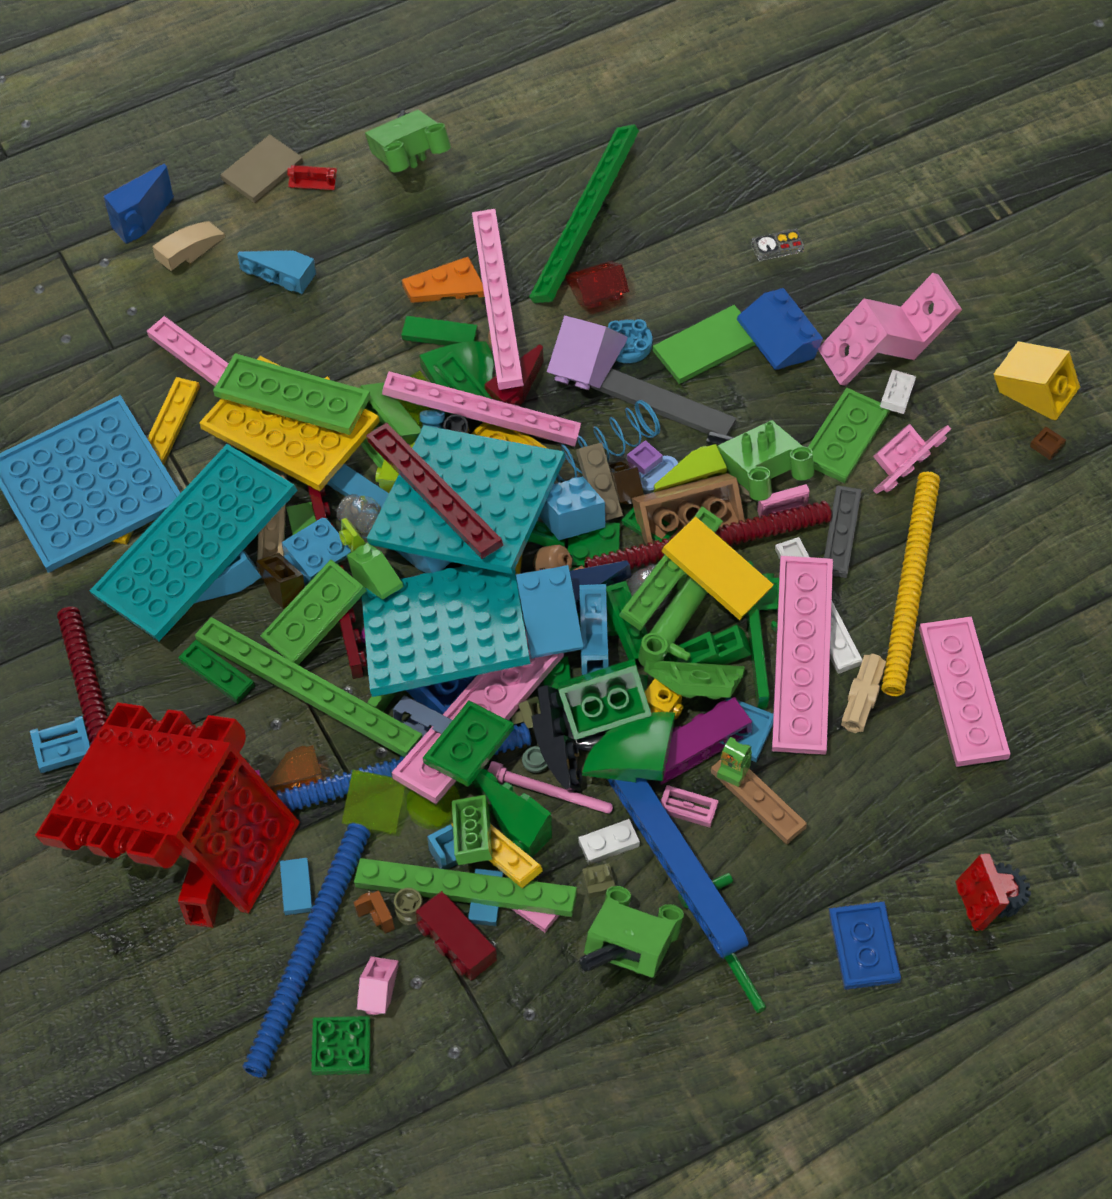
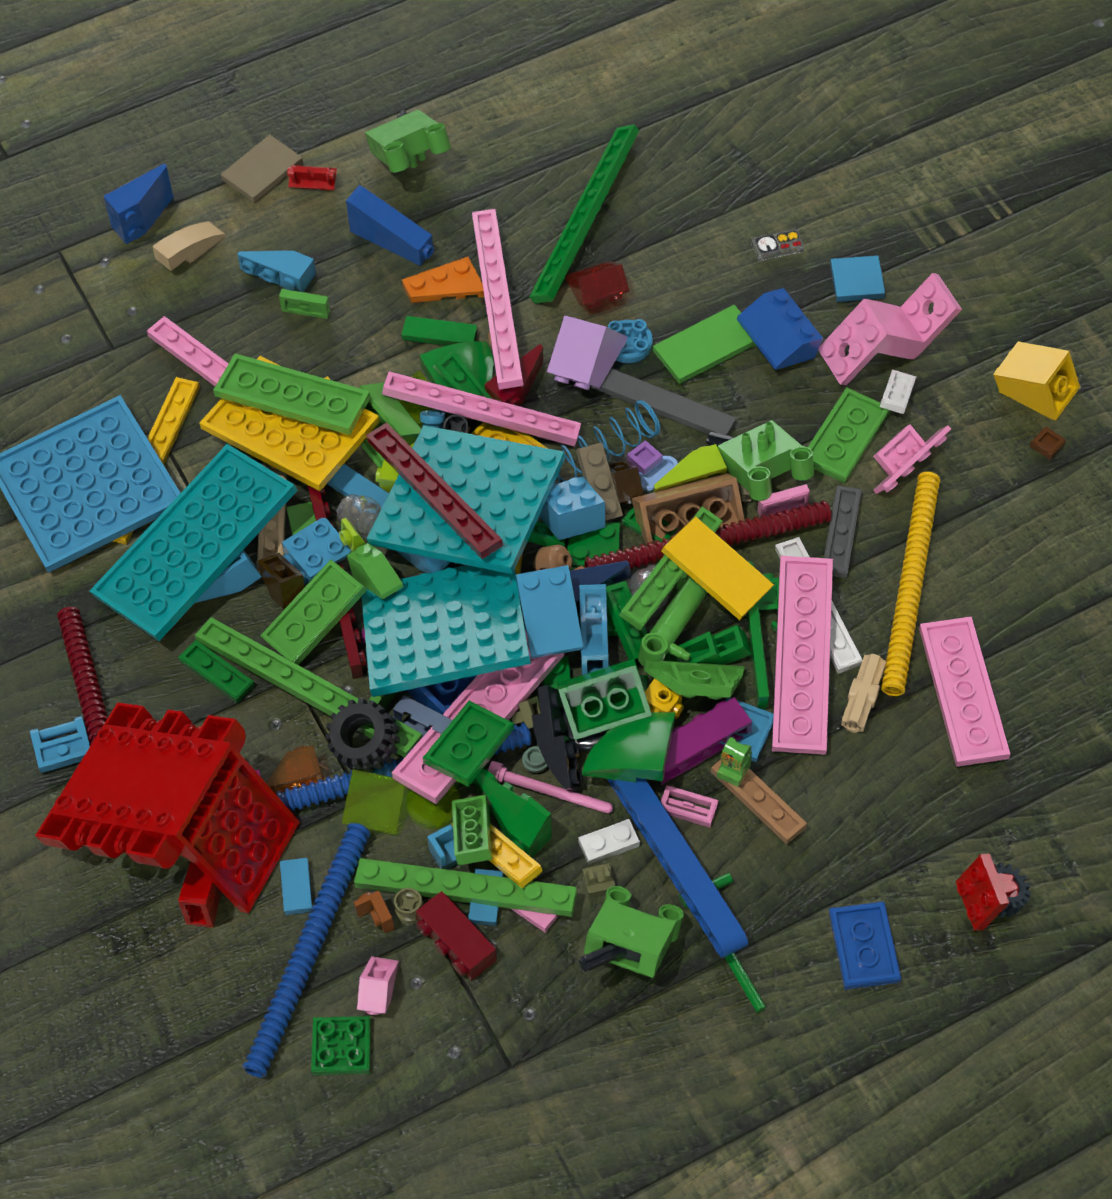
(304, 303): none -> bright green tile
(346, 724): none -> black tyre
(387, 227): none -> blue slope
(857, 278): none -> dark azure tile

